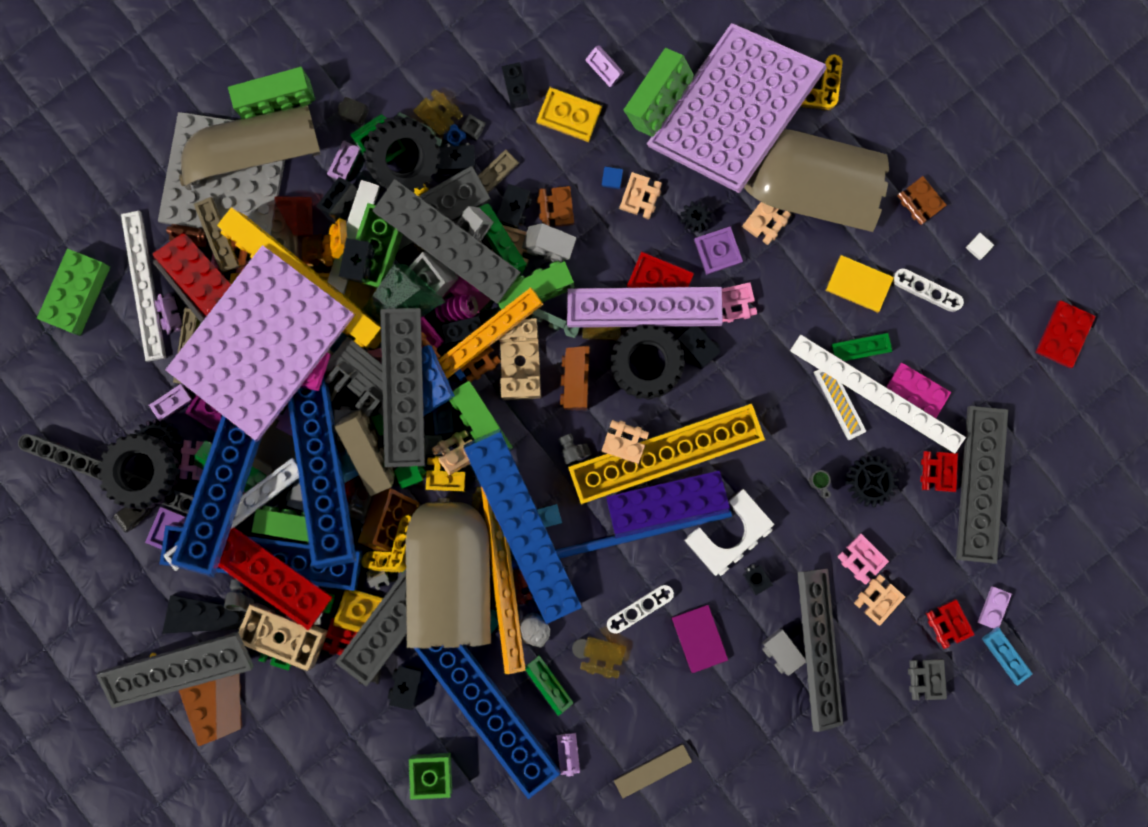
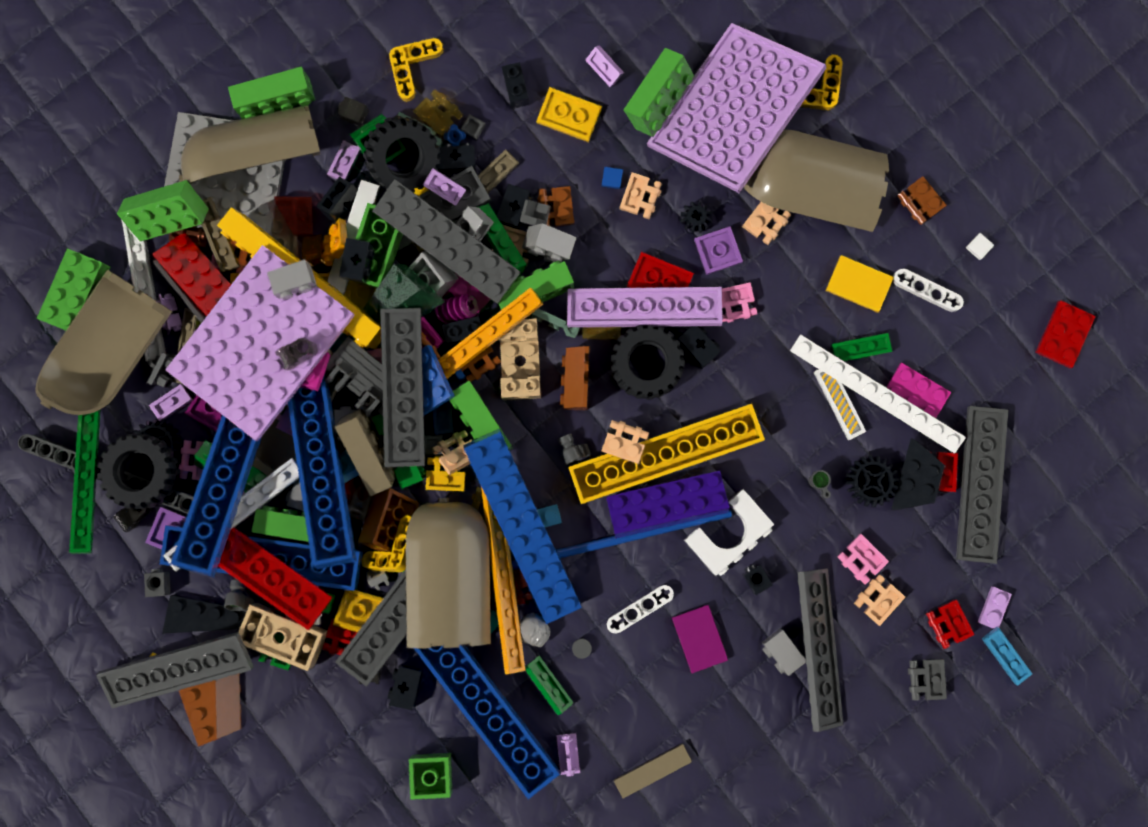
(85, 483): none -> green plate
(100, 347): none -> dark tan panel
(150, 588): none -> dark grey brick
(158, 372): none -> dark grey hips
(163, 211): none -> bright green brick
(292, 279): none -> light grey brick
(292, 354): none -> clear smoke piece
(407, 58): none -> yellow beam
(444, 187): none -> lavender plate
(535, 213): none -> dark grey panel
(605, 651): clear yellow plate -> none
(919, 478): none -> black wing

